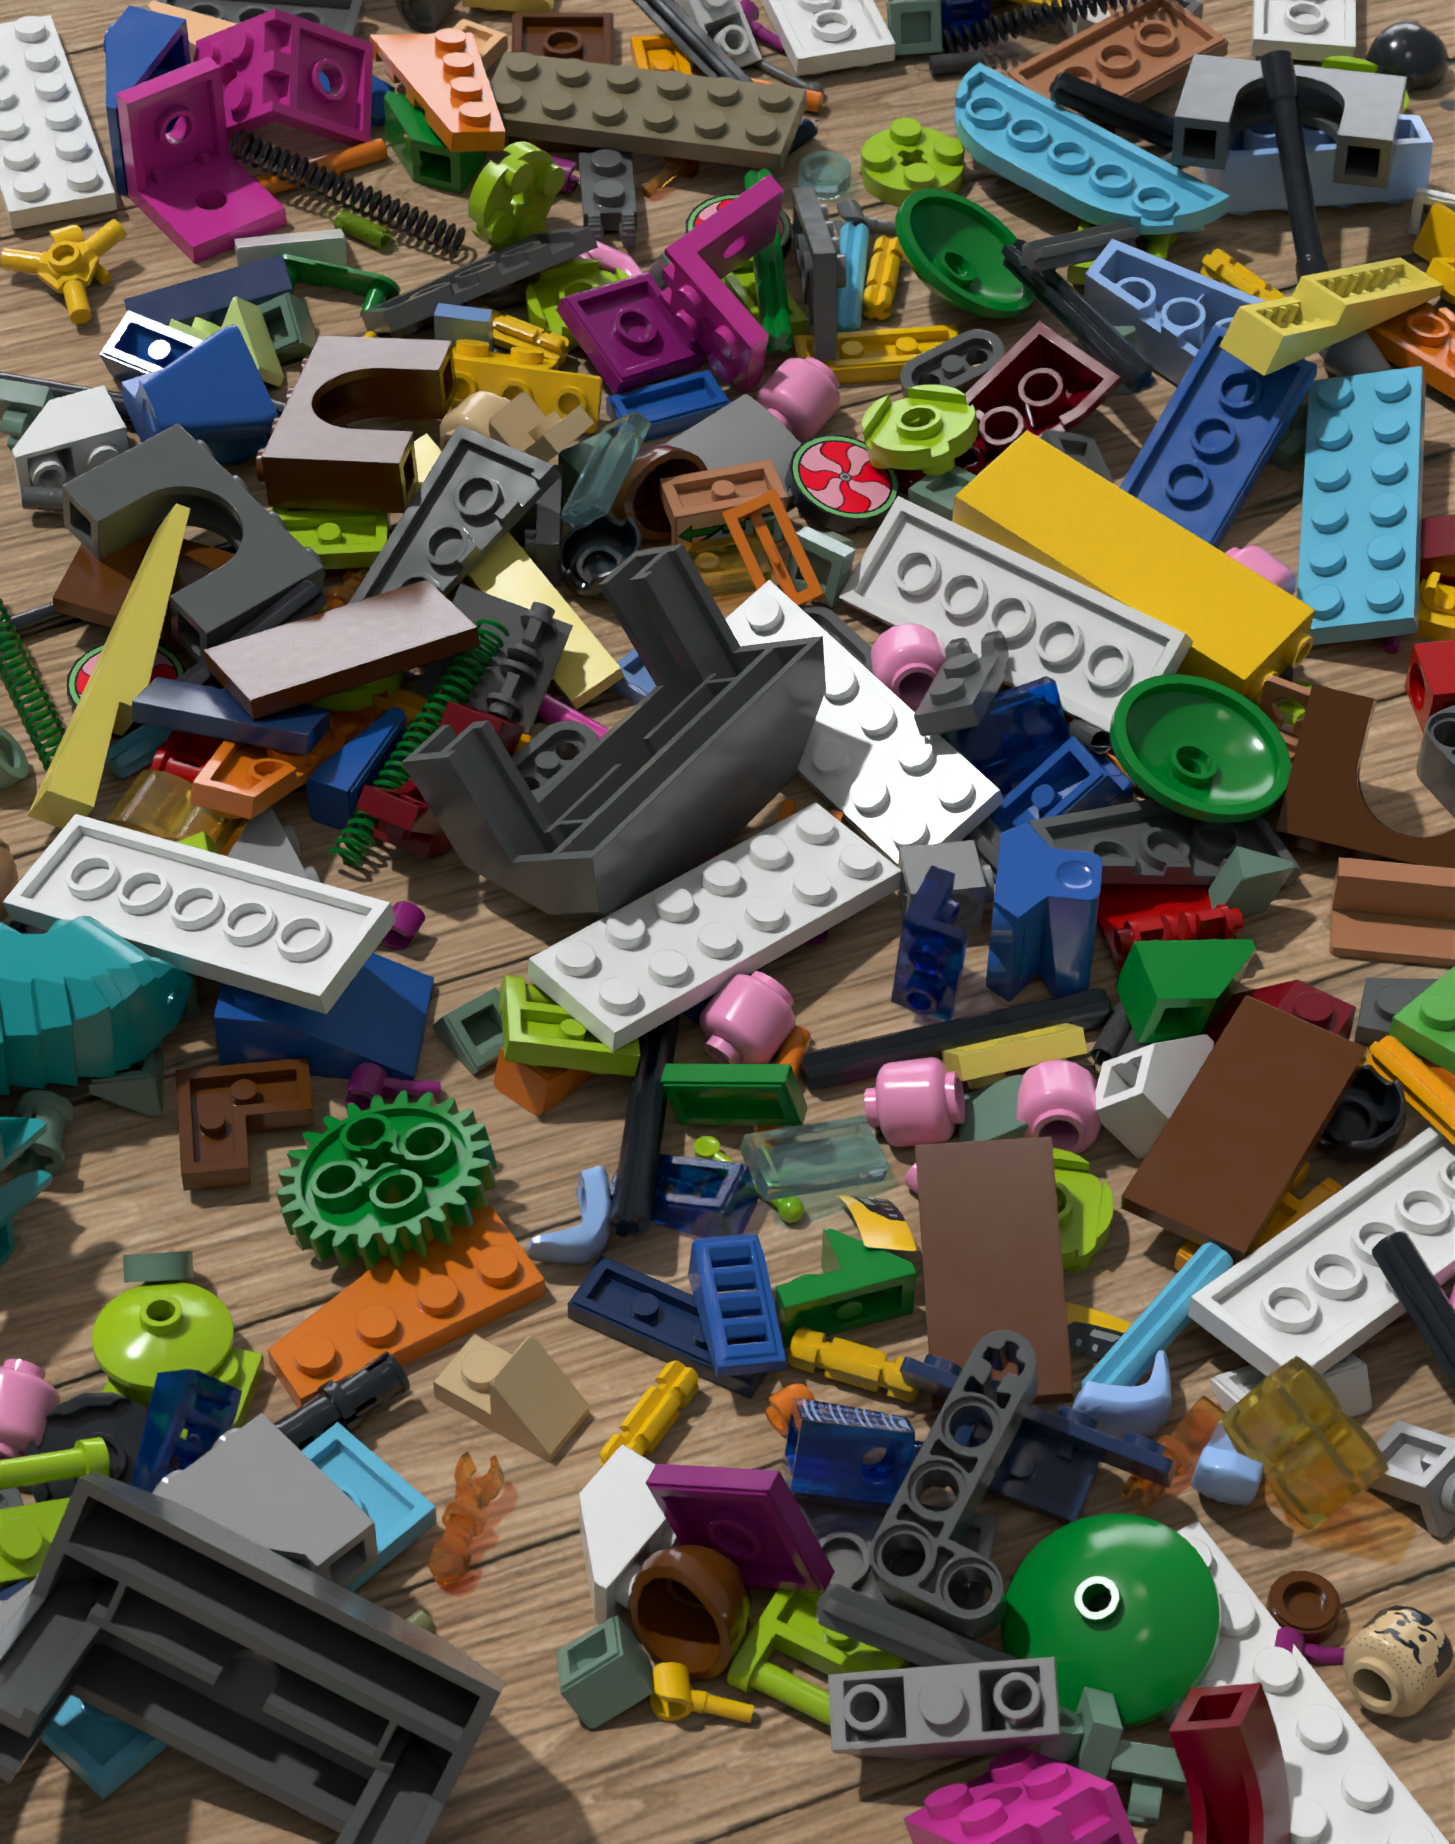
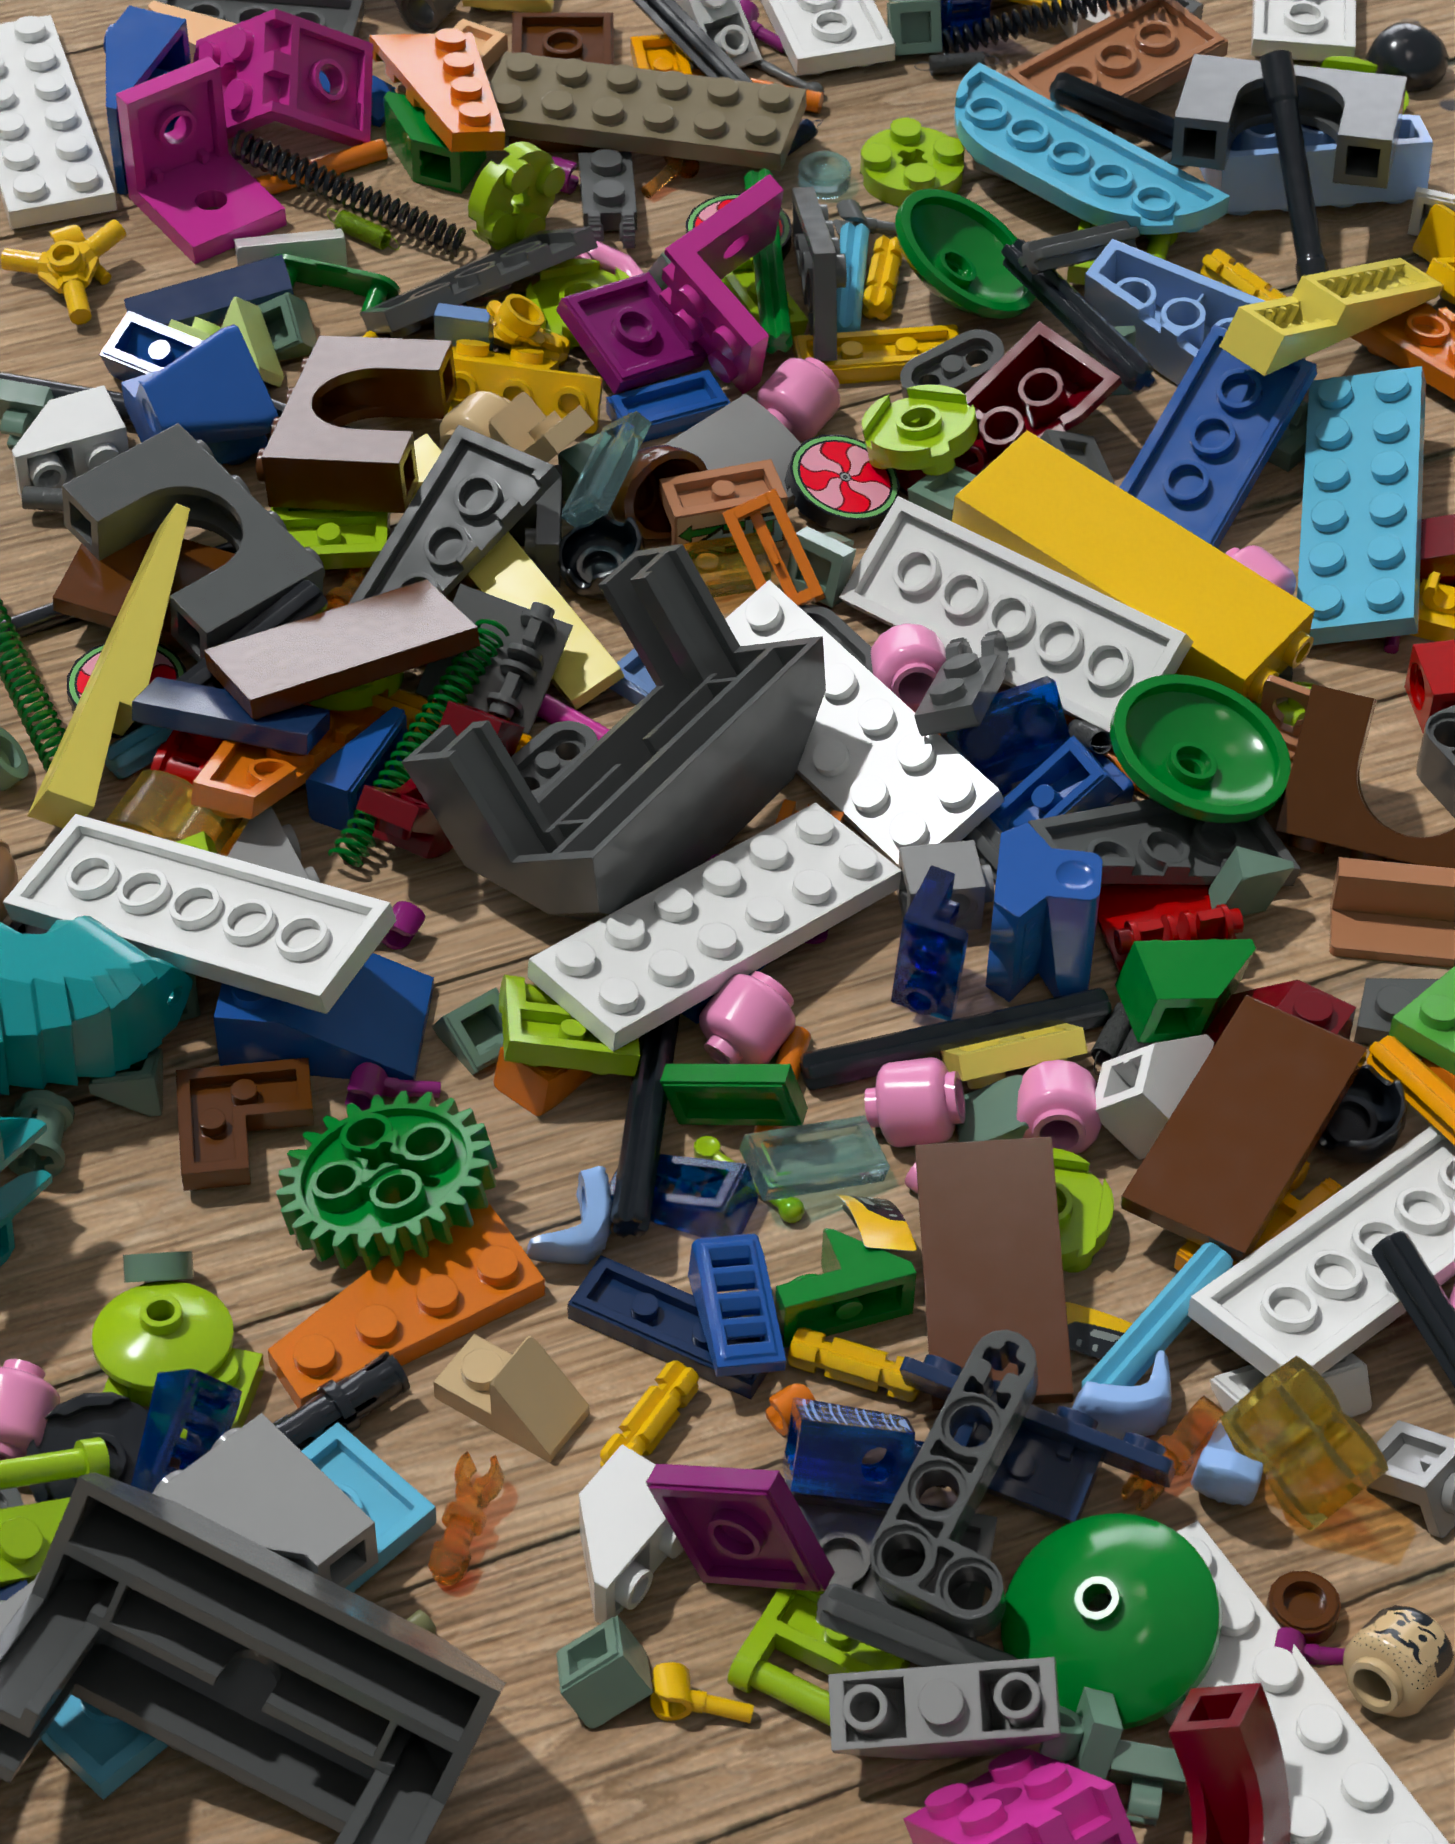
(517, 320): none -> yellow plate
(691, 1608): reddish brown hat -> none
(1354, 356): light grey cone -> none

